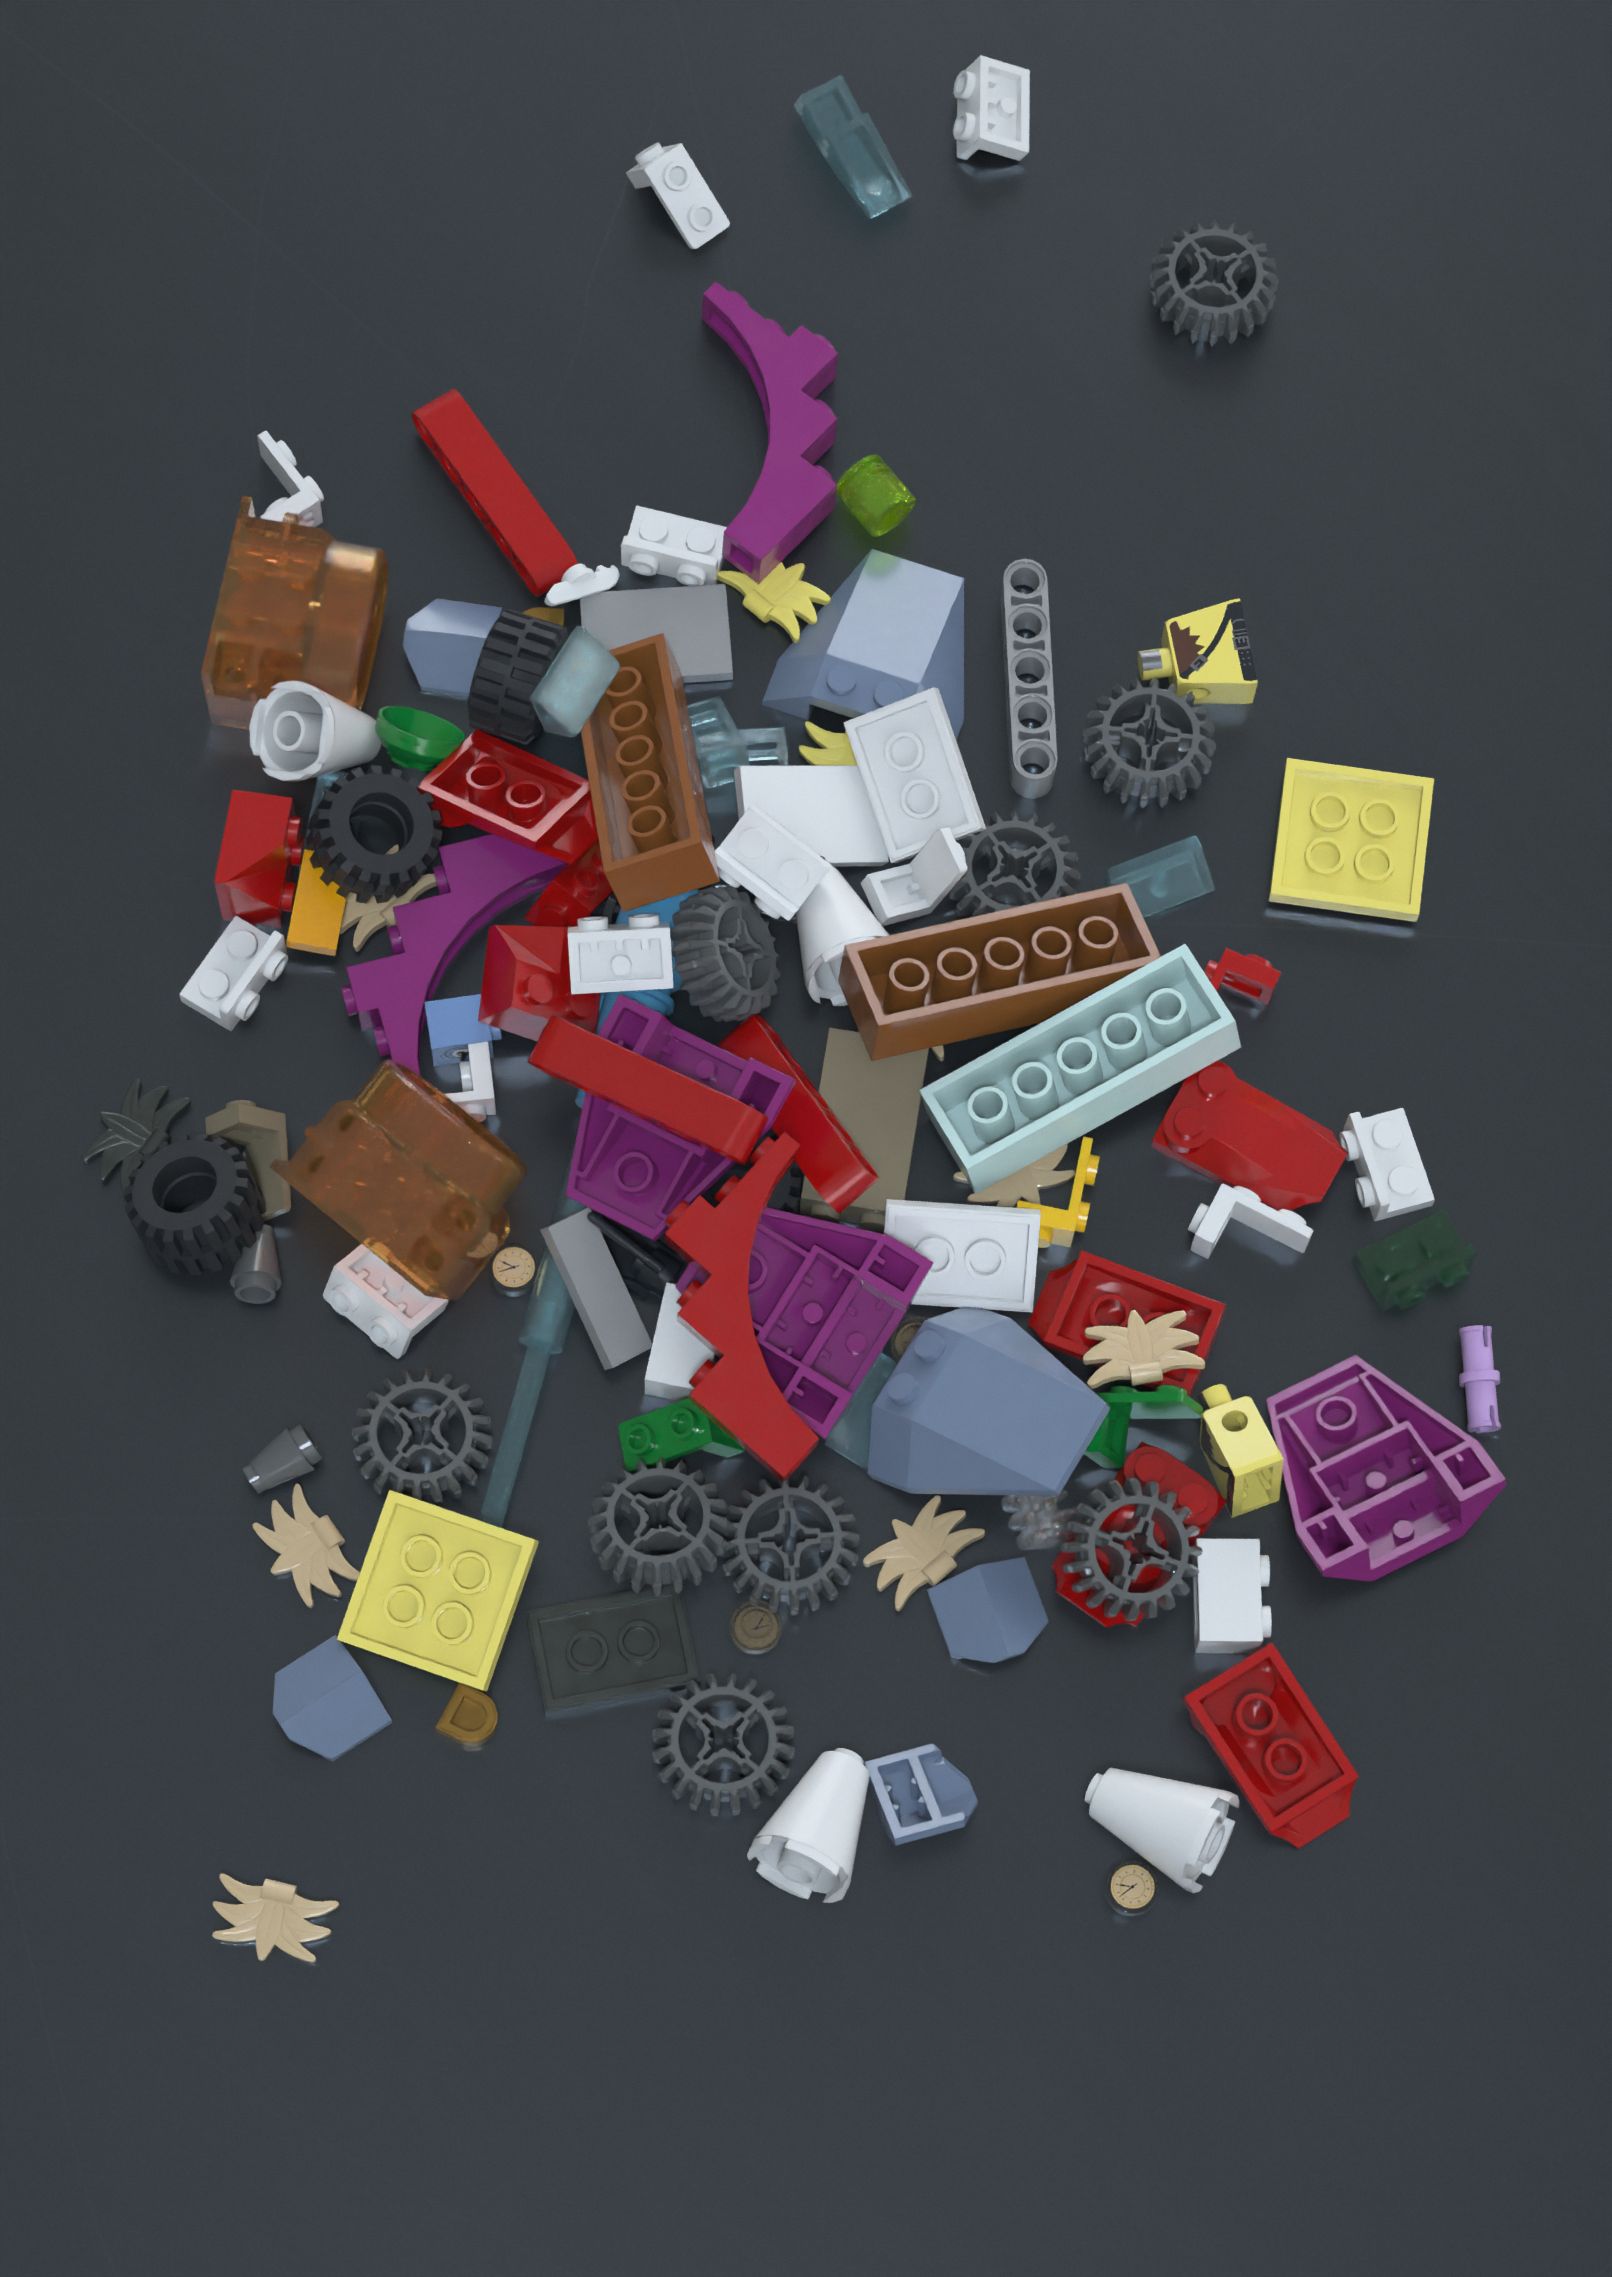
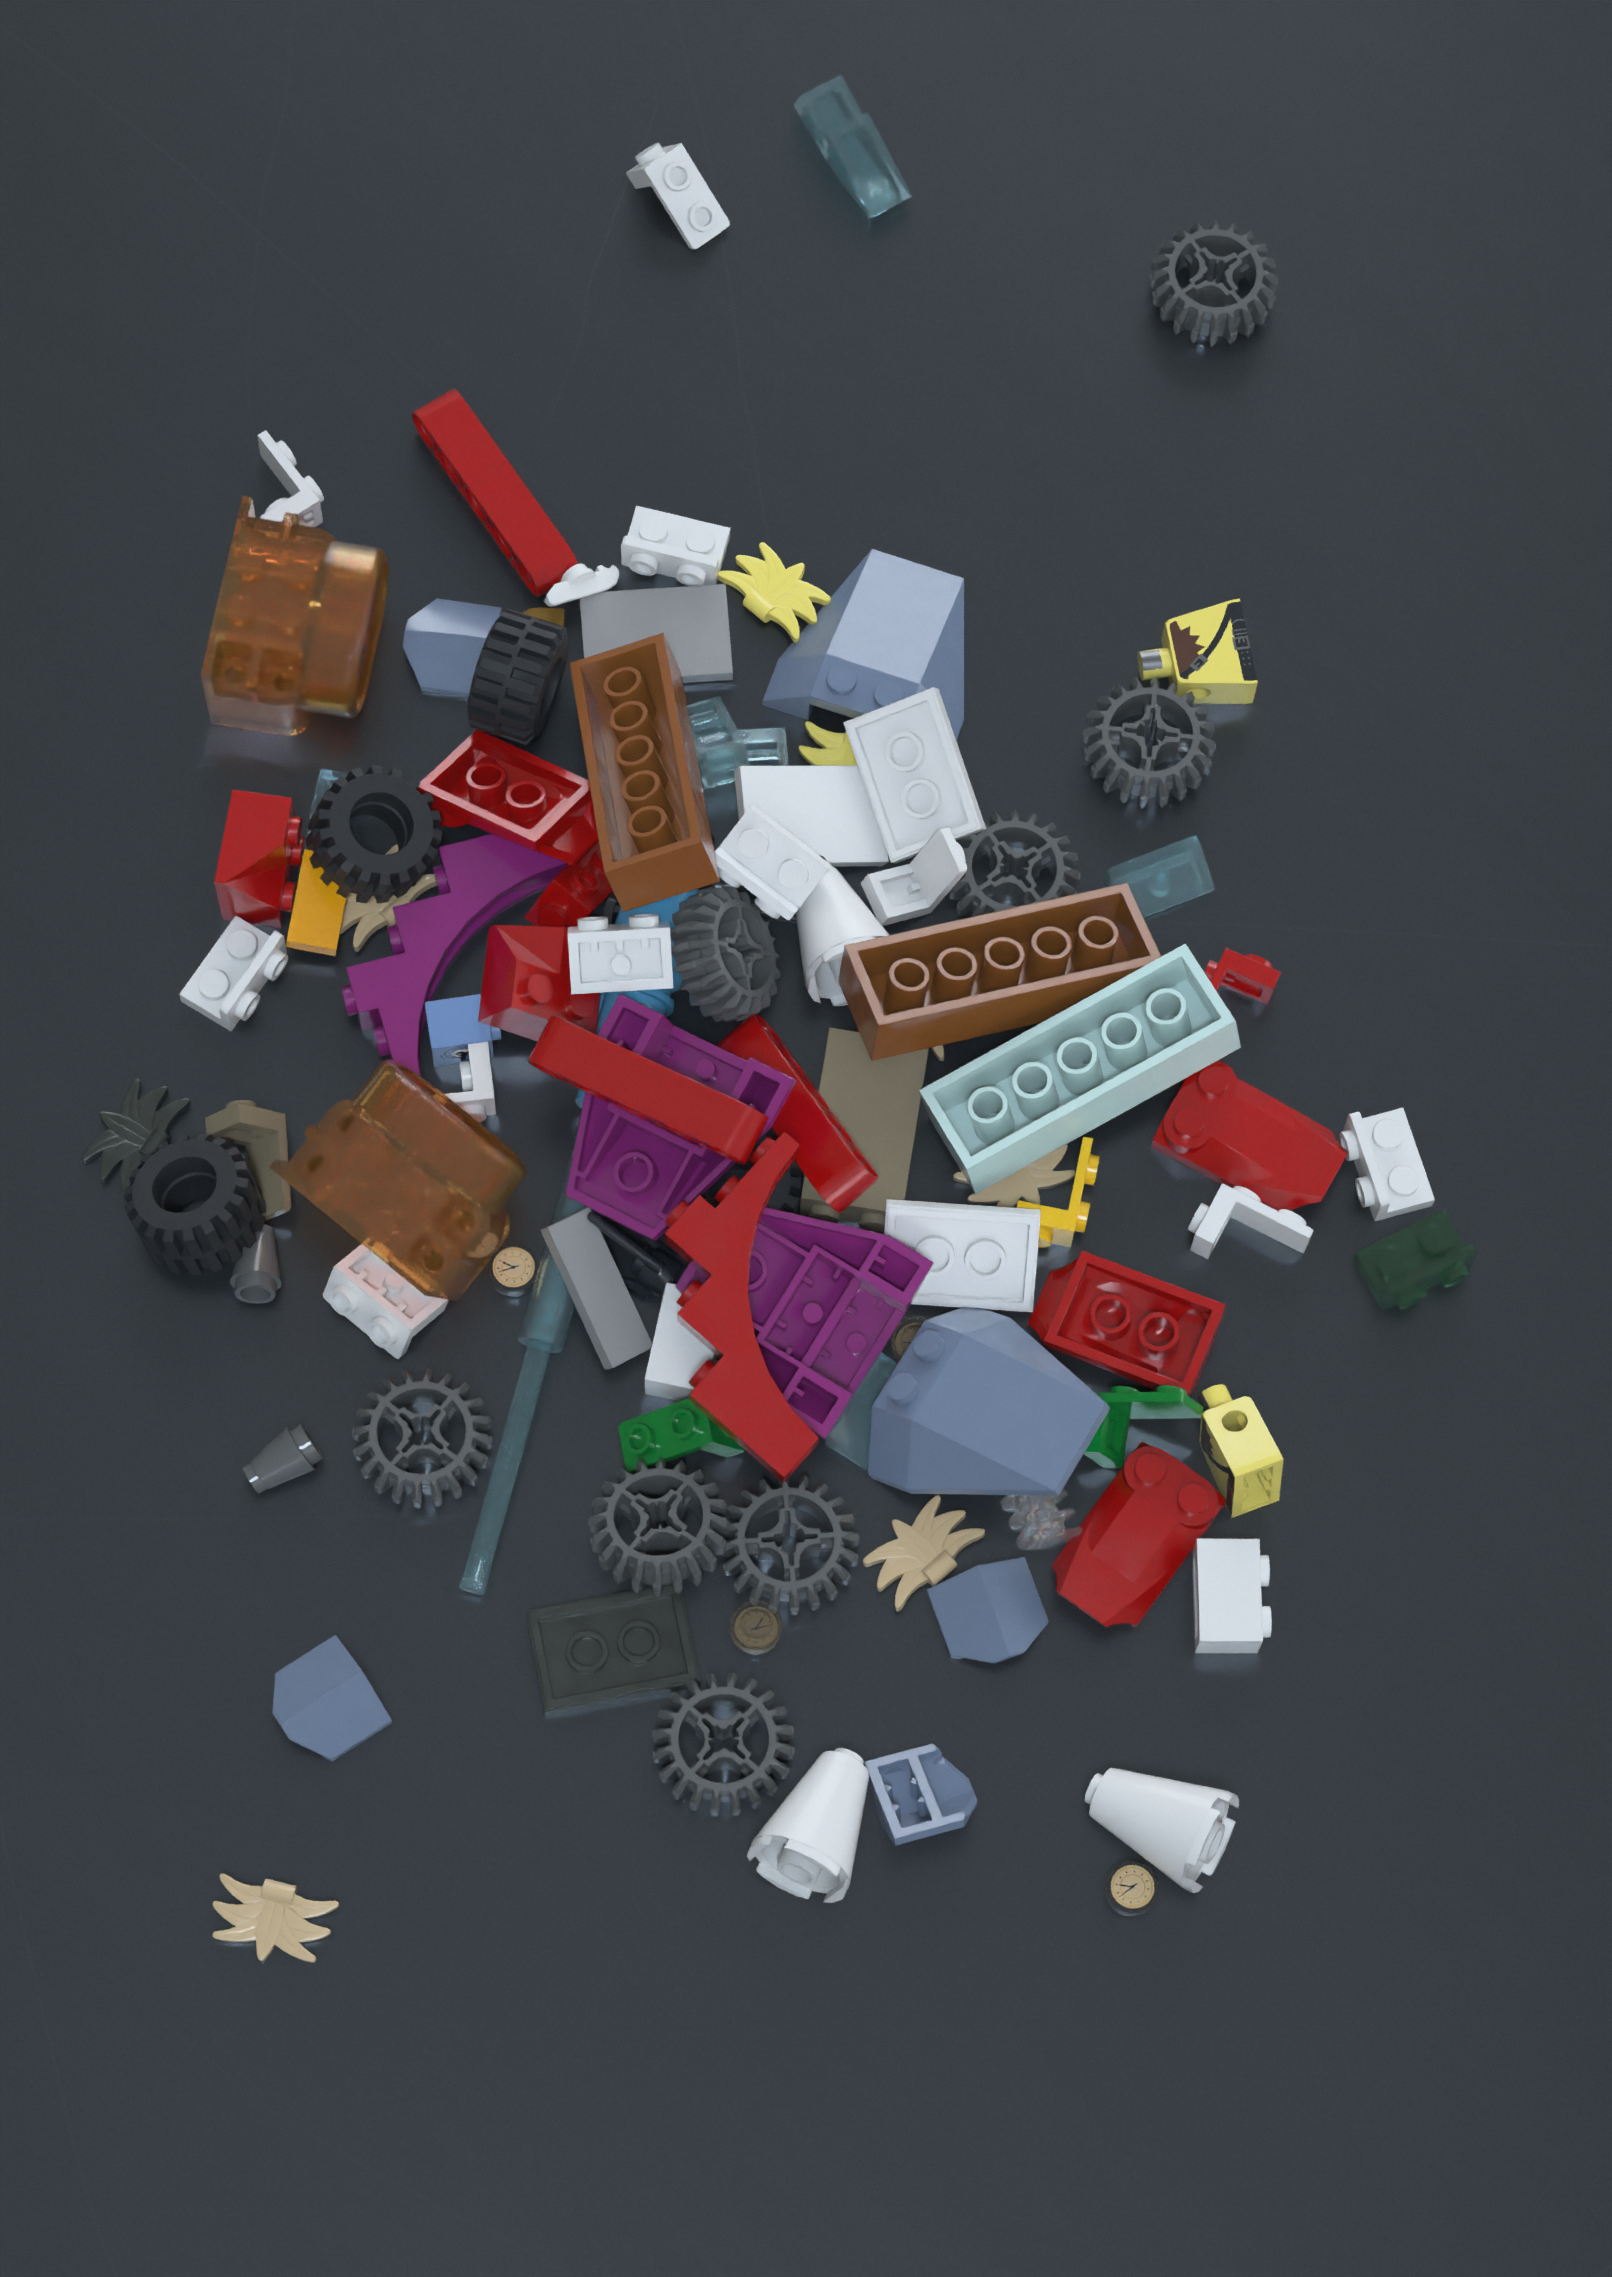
(307, 736): white cone -> none
(307, 1548): tan piece -> none
(416, 737): green piece -> none
(438, 1590): light yellow plate -> none
(469, 1717): pearl gold tile -> none
(574, 684): clear light blue slope -> none
(787, 377): magenta arch -> none
(875, 495): clear neon green piece -> none
(992, 109): white bracket -> none
(1026, 699): light grey beam -> none
(1122, 1568): dark grey gear -> none
(1141, 1350): tan piece -> none
(1275, 1747): red slope -> none
(1351, 840): light yellow plate -> none
(1375, 1471): magenta wedge -> none
(1479, 1379): lavender pin -> none

